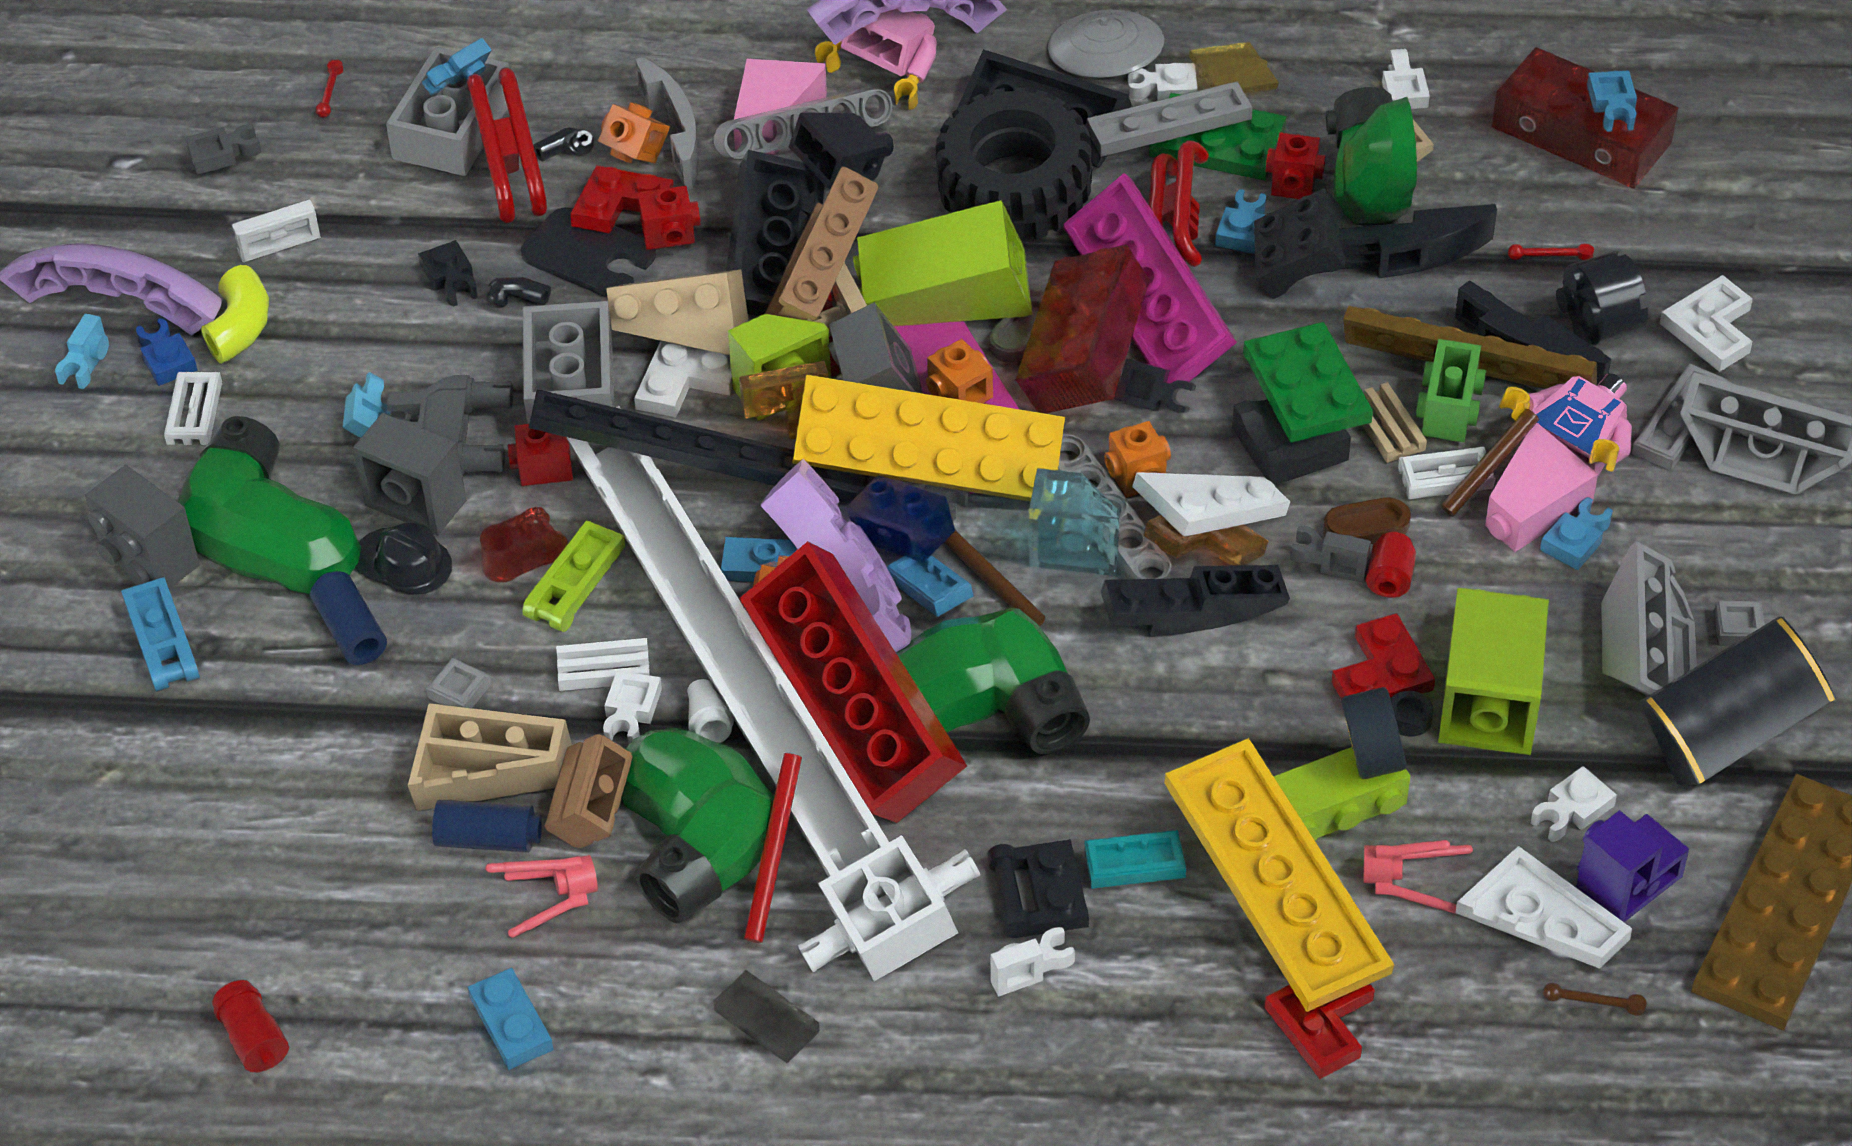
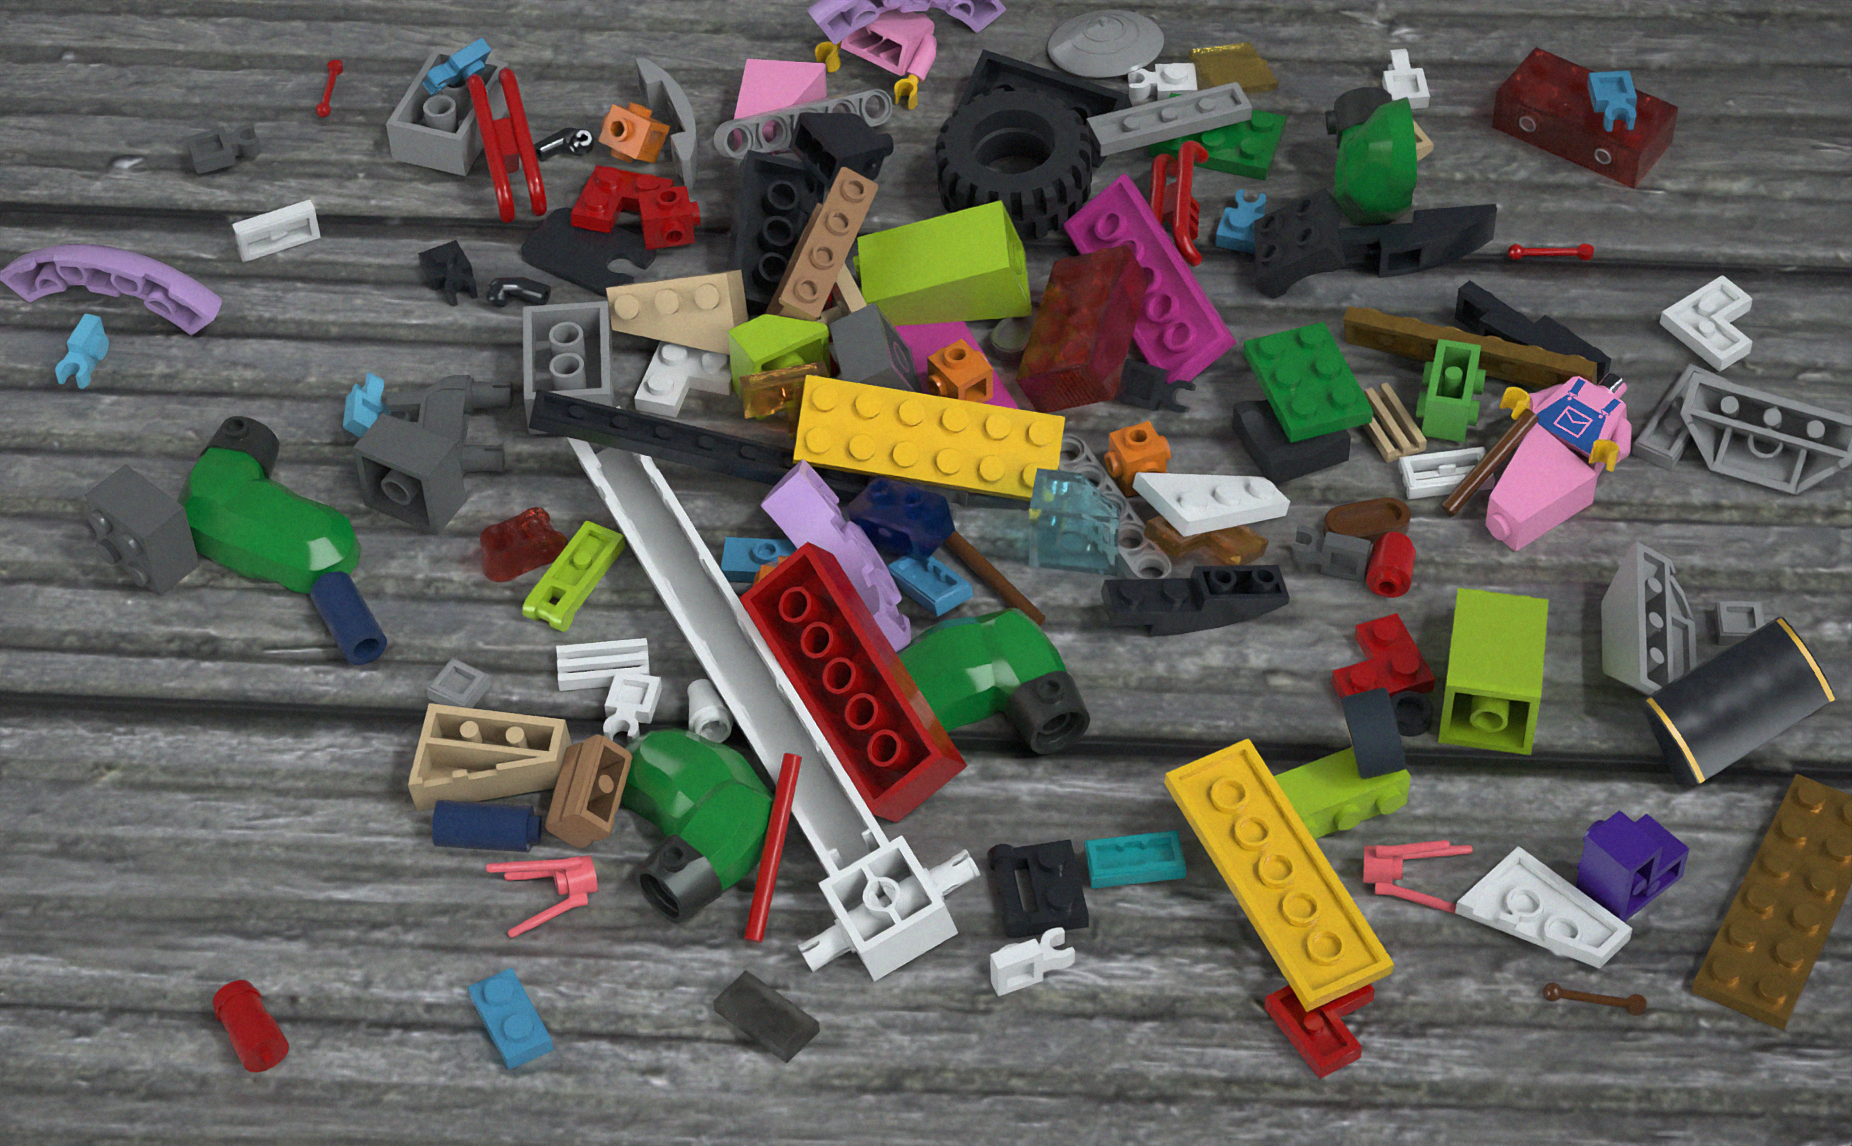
(159, 633): dark azure plate -> none
(165, 353): blue plate -> none
(190, 430): white tile -> none
(244, 314): neon yellow cylinder -> none
(405, 558): black piece -> none
(540, 456): red brick -> none
(1297, 158): red brick -> none
(1576, 539): dark azure plate -> none
(1577, 800): white plate -> none
(1603, 298): black brick -> none

